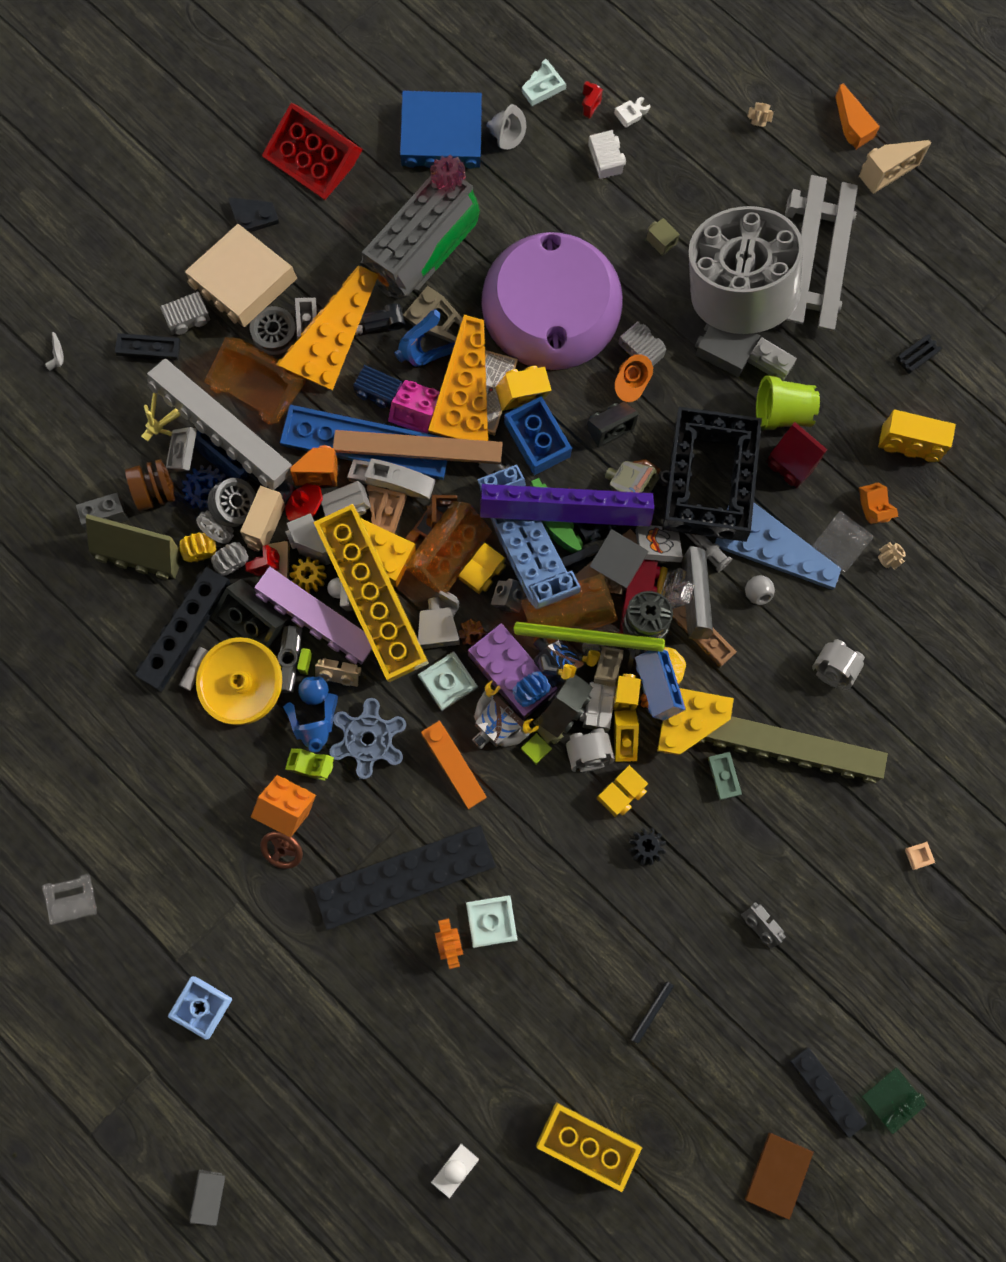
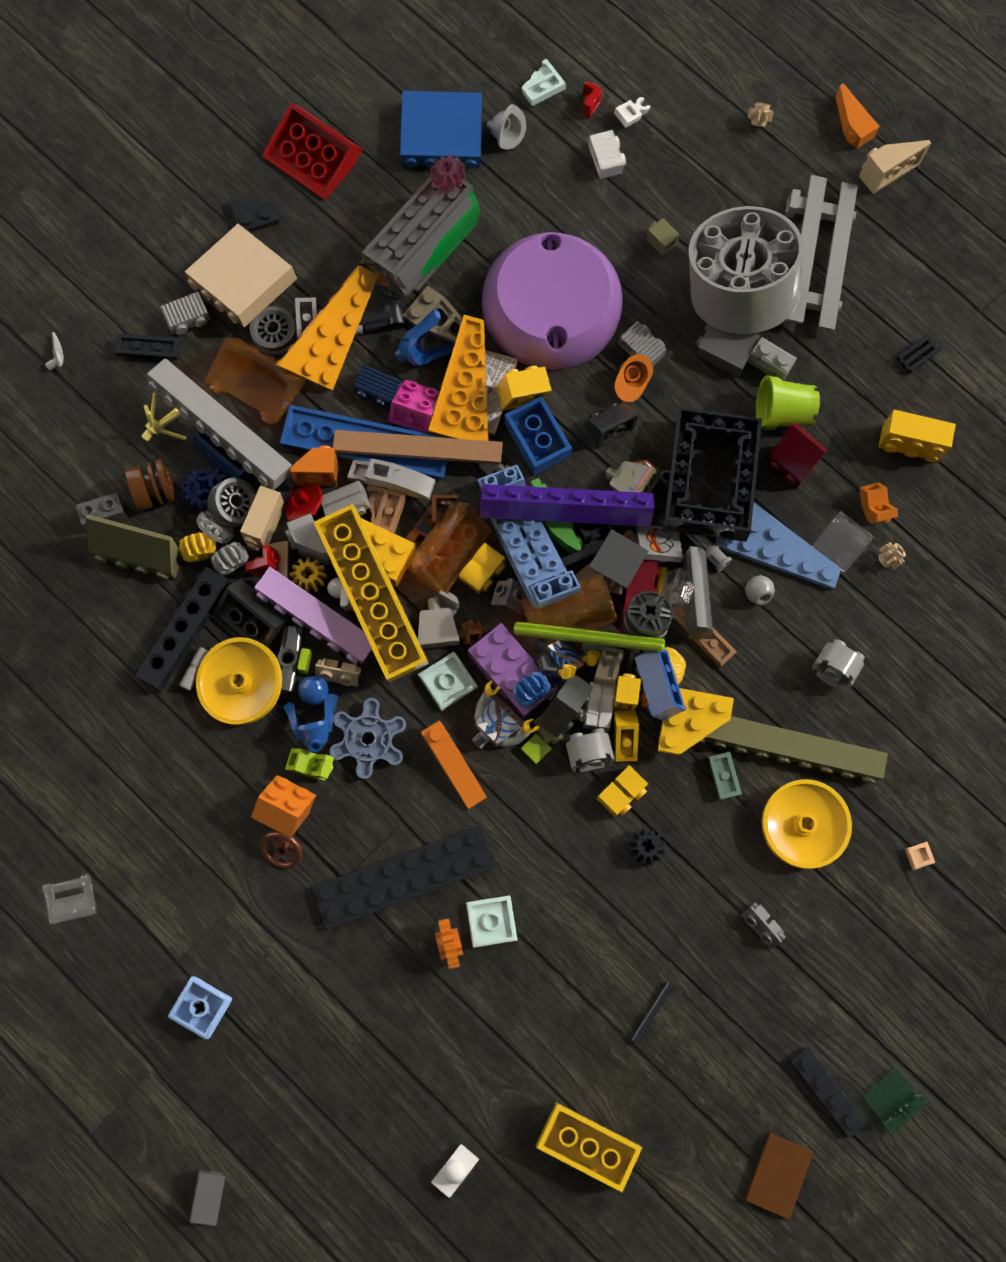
(181, 449): light grey tile -> none
(806, 824): none -> yellow dish

